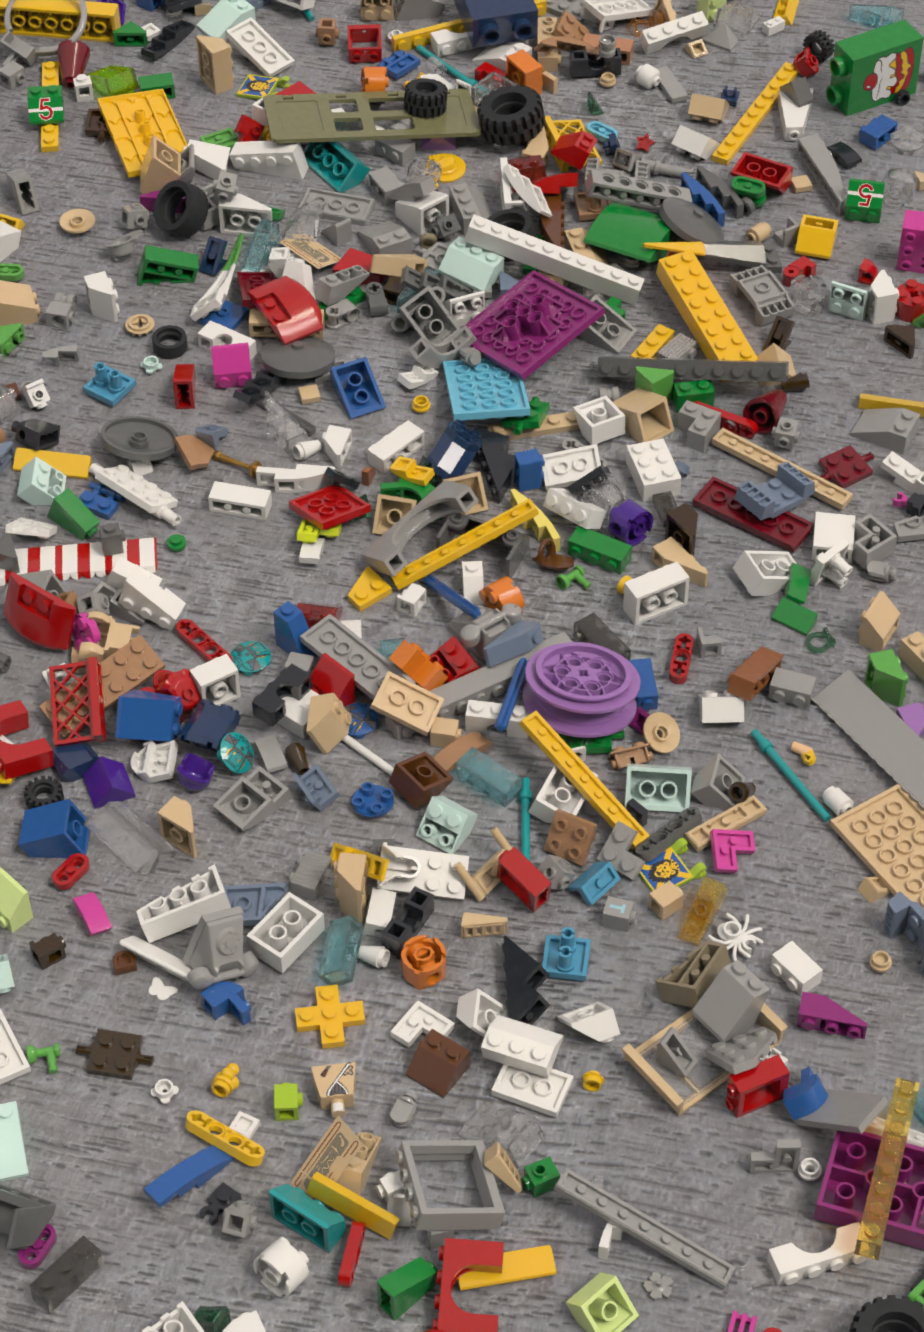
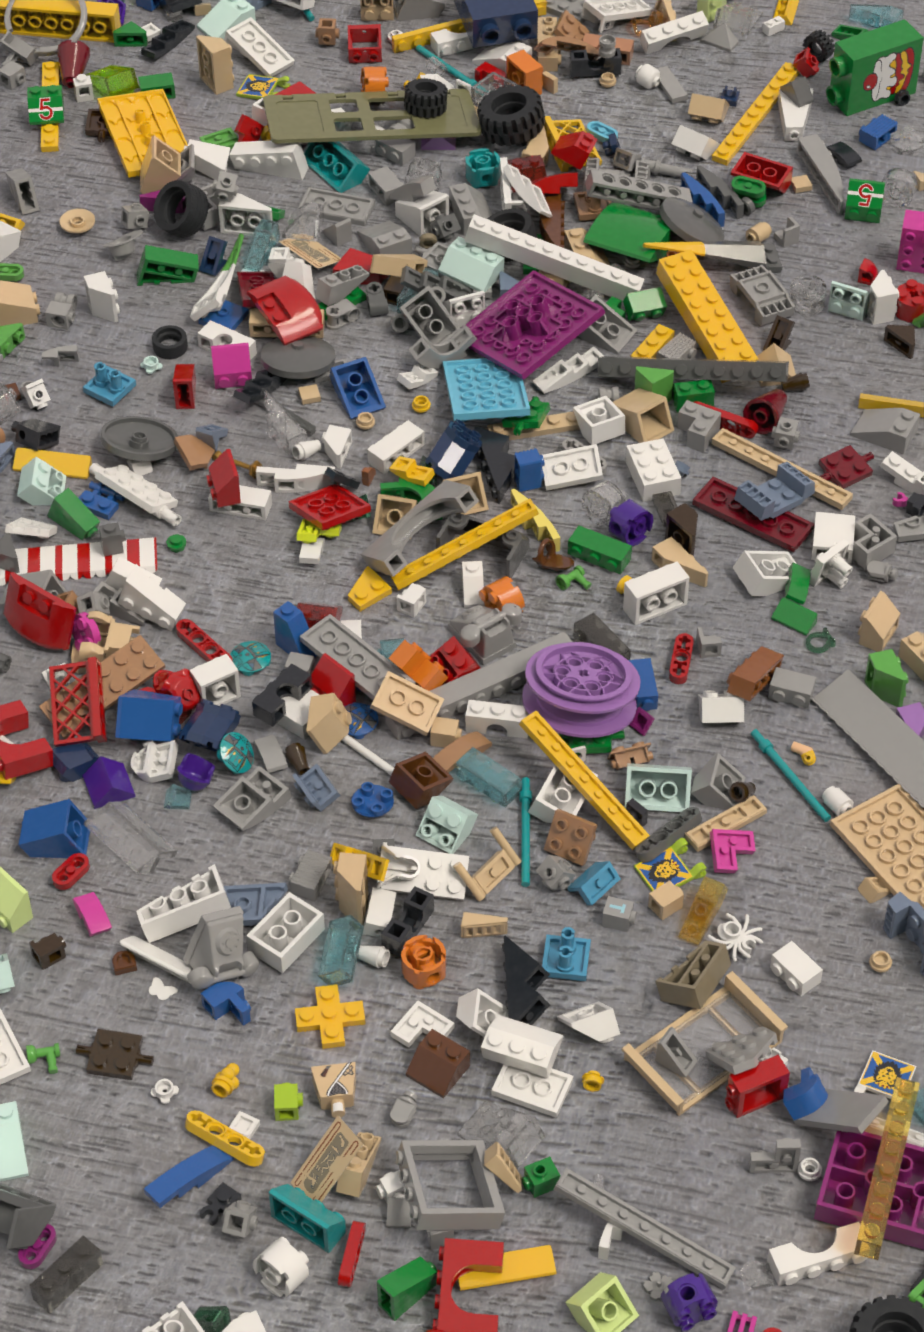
(43, 786): black tyre -> none
(133, 322): tan gear -> none
(177, 798): none -> clear light blue slope
(177, 825): tan slope -> none
(224, 480): none -> red slope
(352, 1205): yellow slope -> none
(365, 420): none -> tan plate
(399, 63): blue plate -> none
(451, 165): yellow hat -> none
(452, 596): blue axle -> none
(470, 356): light grey arm -> none
(482, 168): none -> teal brick
(511, 696): blue axle -> none
(513, 642): sand blue slope -> none
(523, 879): red window -> none
(565, 504): white arch -> none
(567, 372): none -> white slope
(593, 105): clear green slope -> none
(594, 477): black plate -> none
(617, 851): light grey plate -> none
(644, 143): red piece -> none
(645, 304): none -> brick
(667, 729): tan dish -> none
(689, 1301): none -> dark purple brick
(696, 49): tan slope -> none
(731, 1002): light grey slope -> none
(801, 266): red leg -> none
(816, 236): yellow slope -> none
(825, 1015): magenta slope -> none
(844, 31): none -> green slope
(881, 1074): none -> flag

